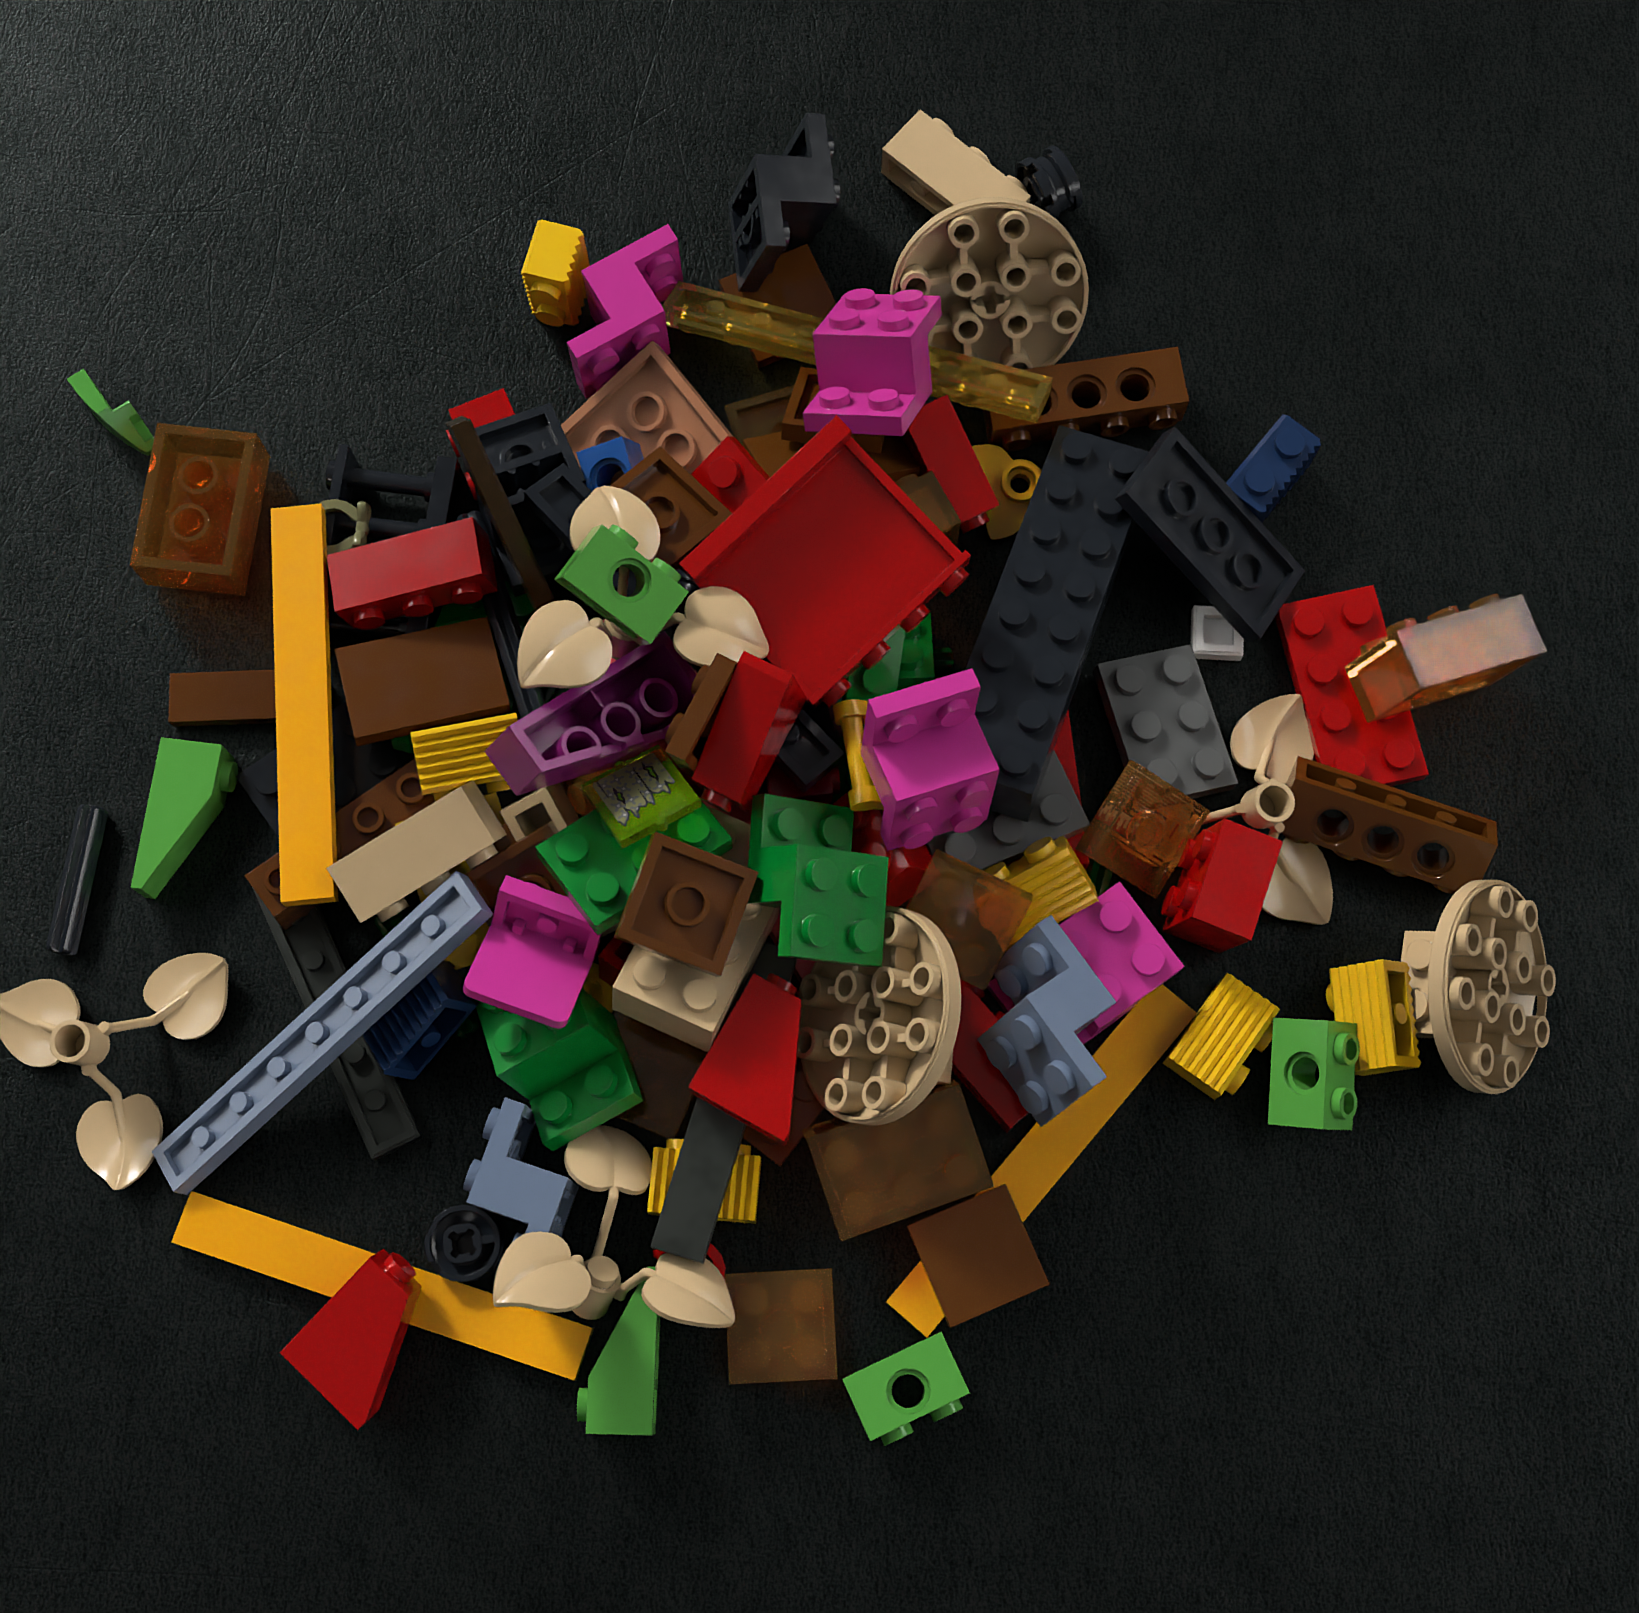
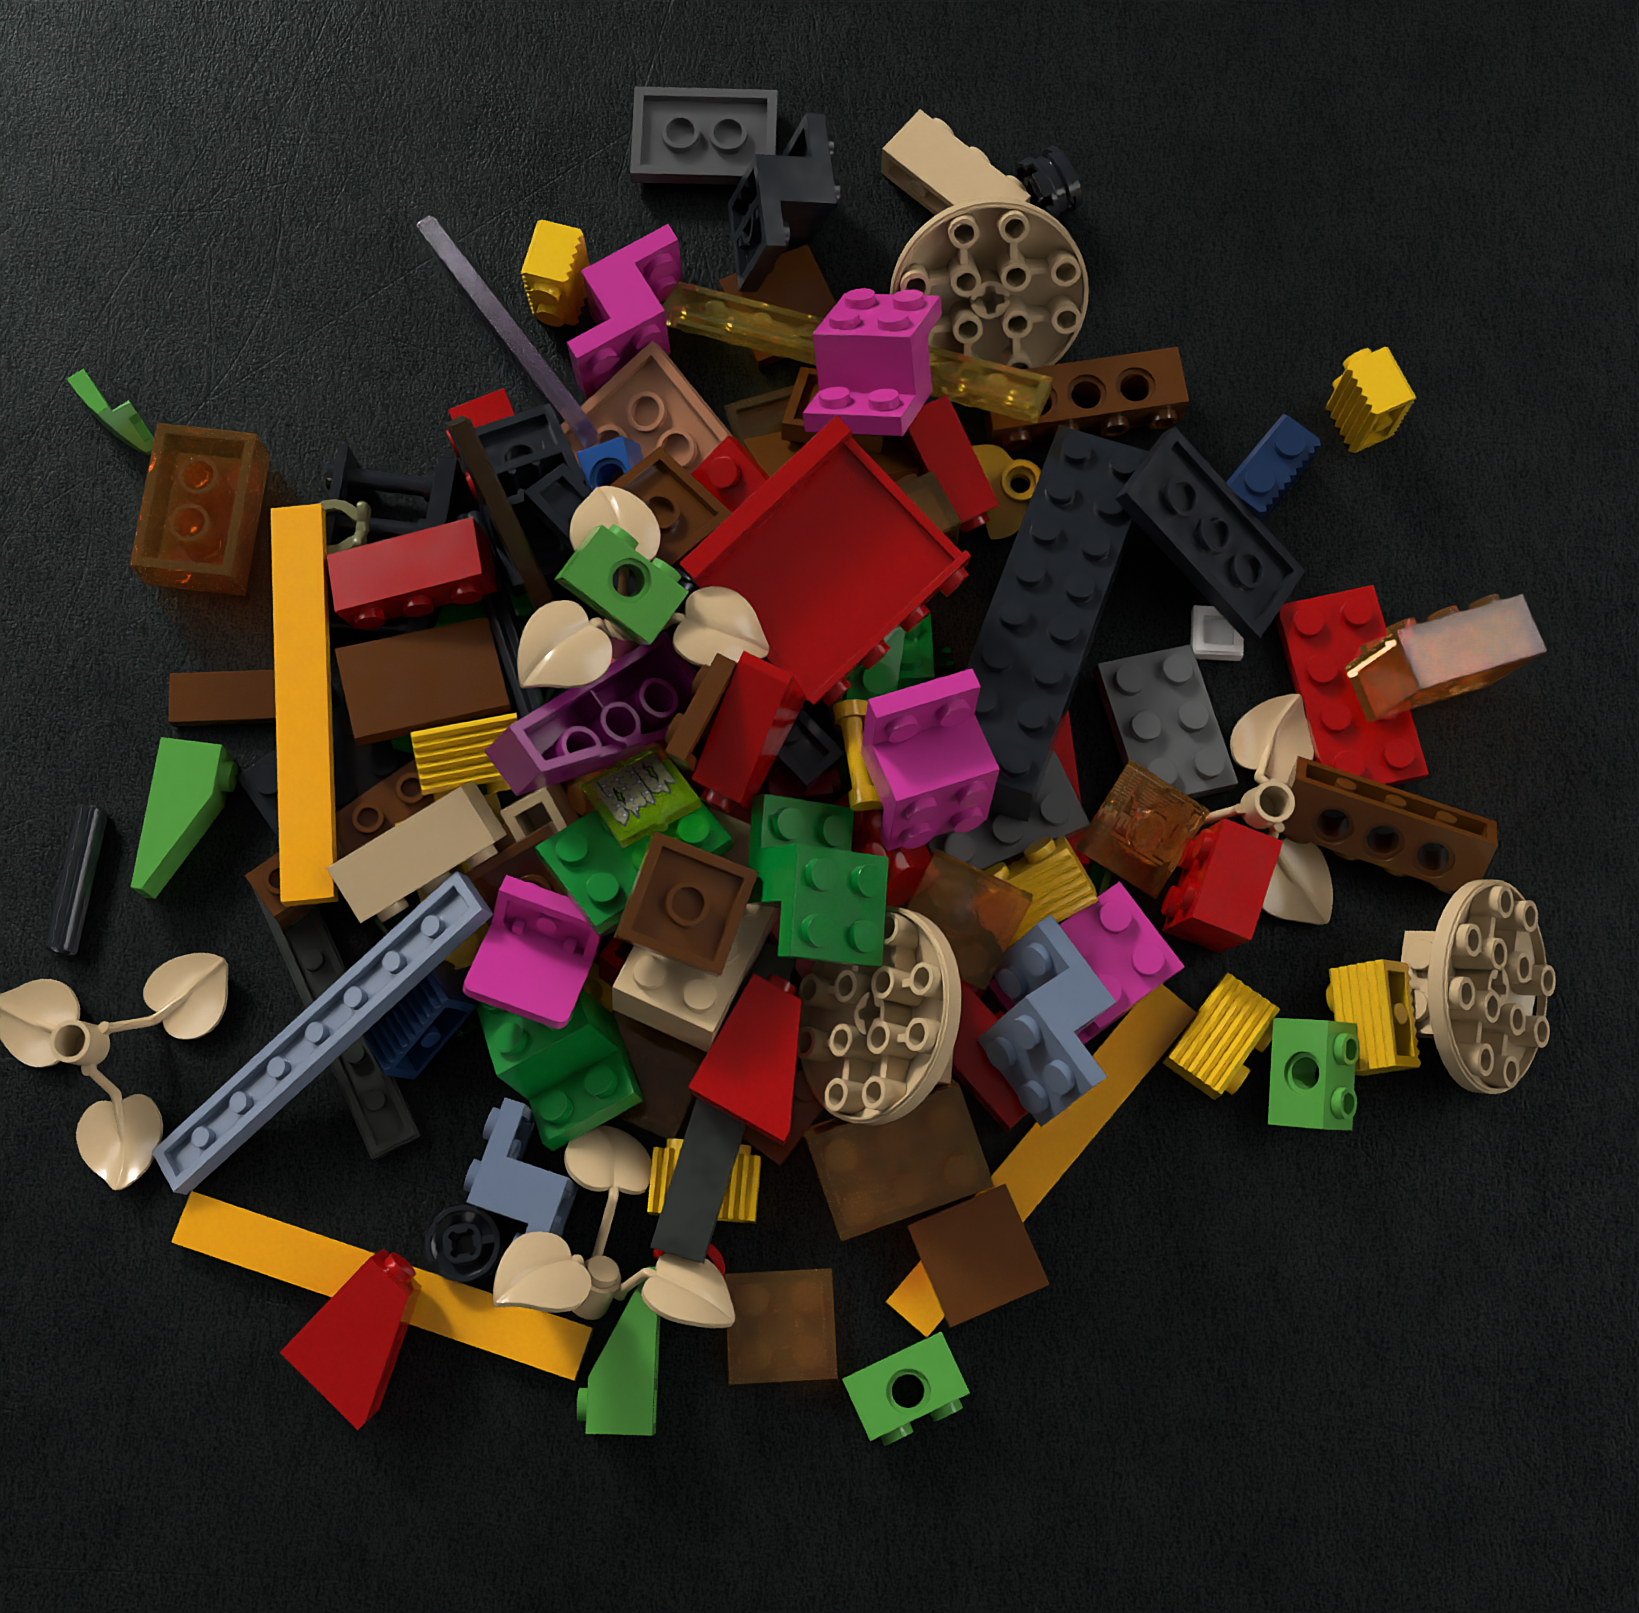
(508, 332): none -> clear purple tile
(700, 133): none -> dark grey plate
(1369, 398): none -> yellow brick

